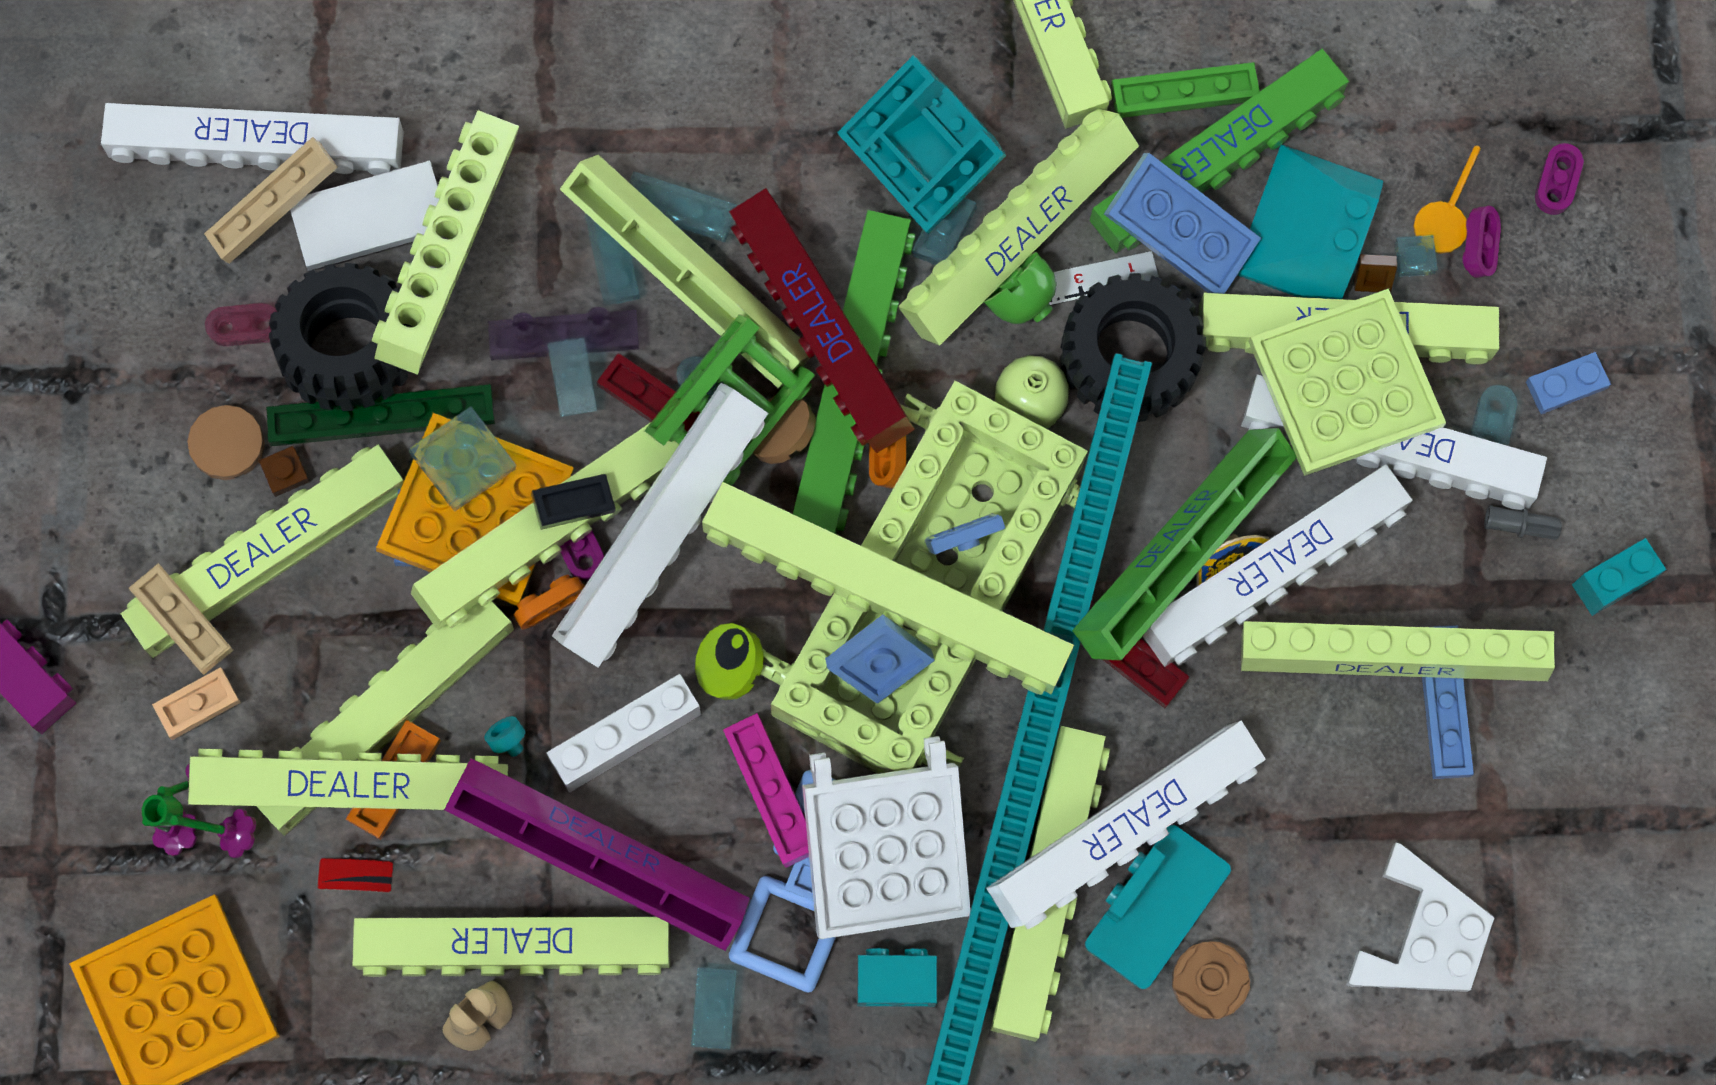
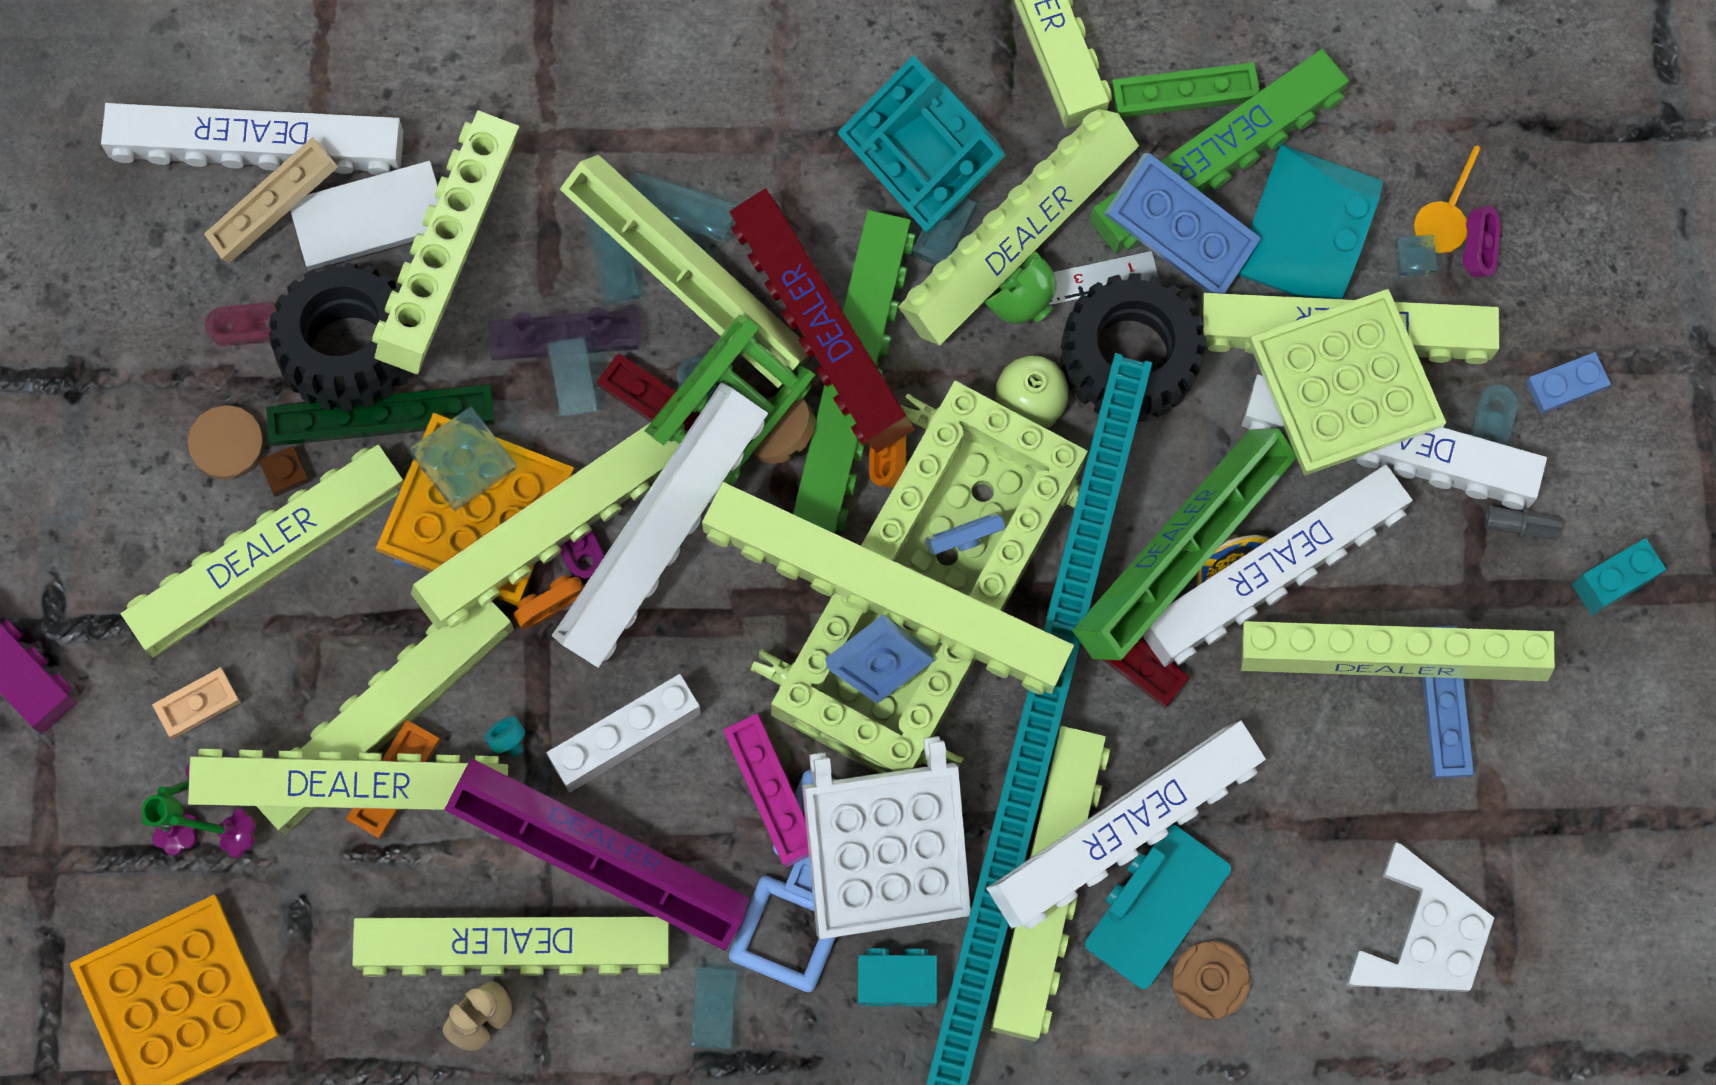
(181, 619): tan tile -> none
(355, 875): red sticker -> none
(573, 501): black tile -> none
(729, 661): lime tile -> none
(1375, 273): reddish brown plate -> none
(1558, 181): magenta plate -> none

